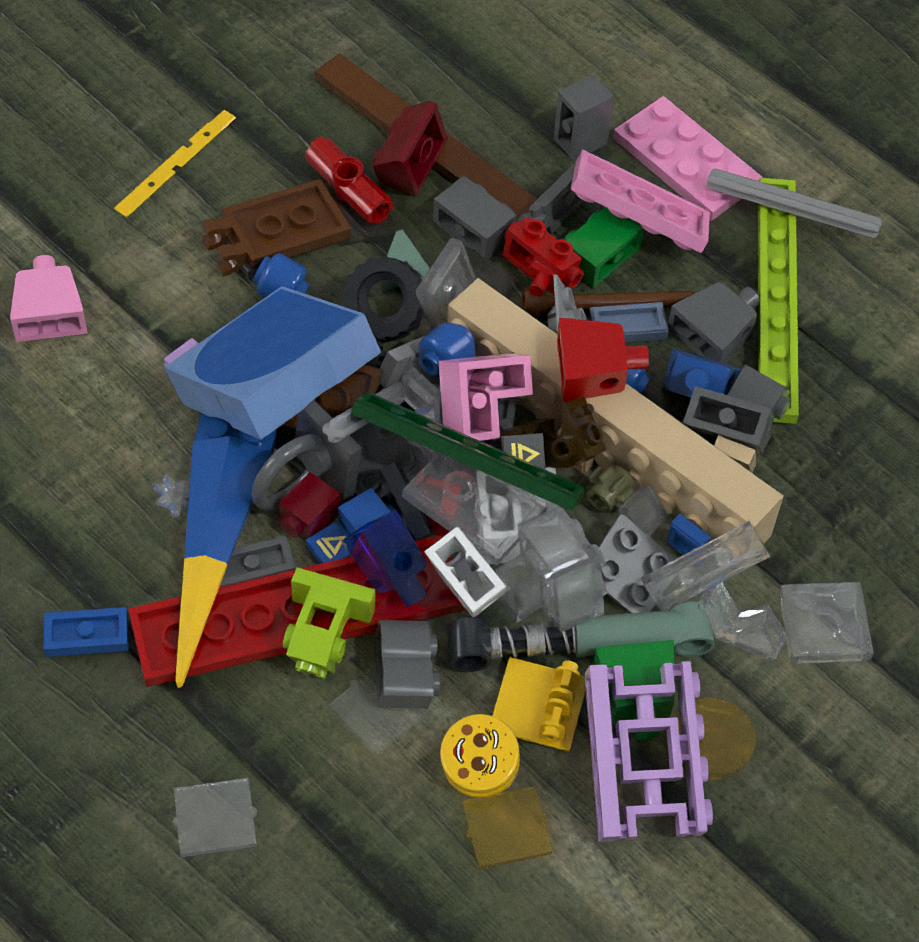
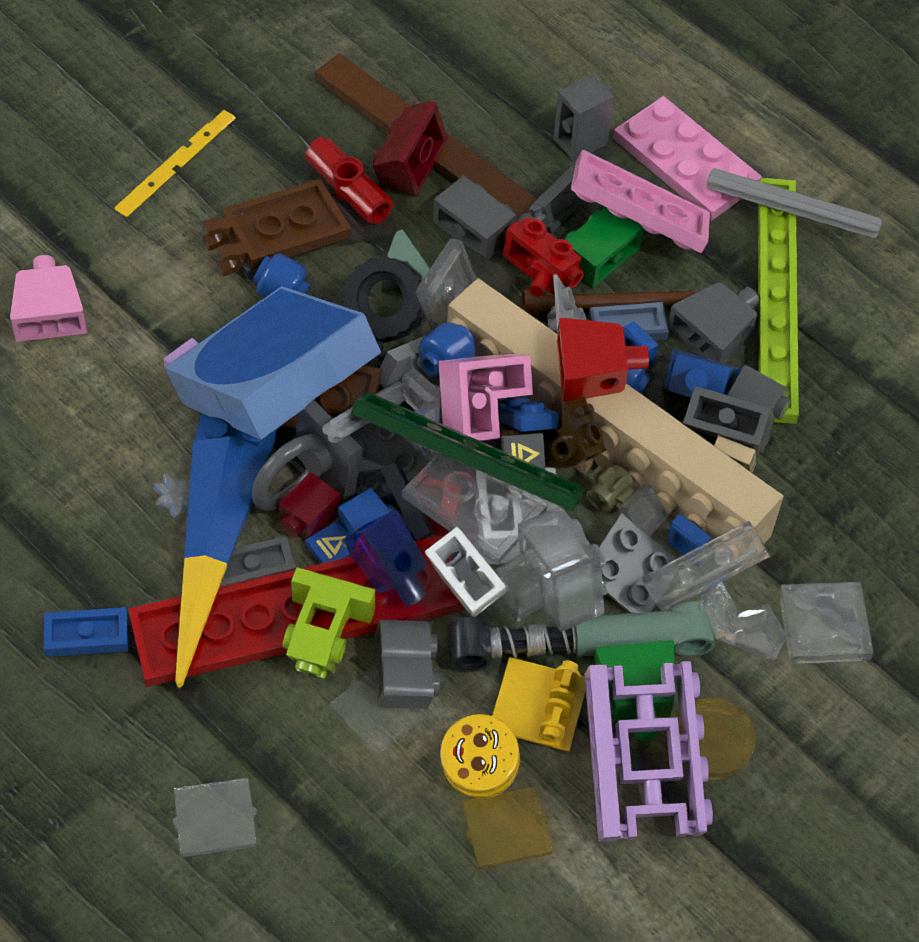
(526, 414): none -> blue plate
(636, 336): none -> blue tile

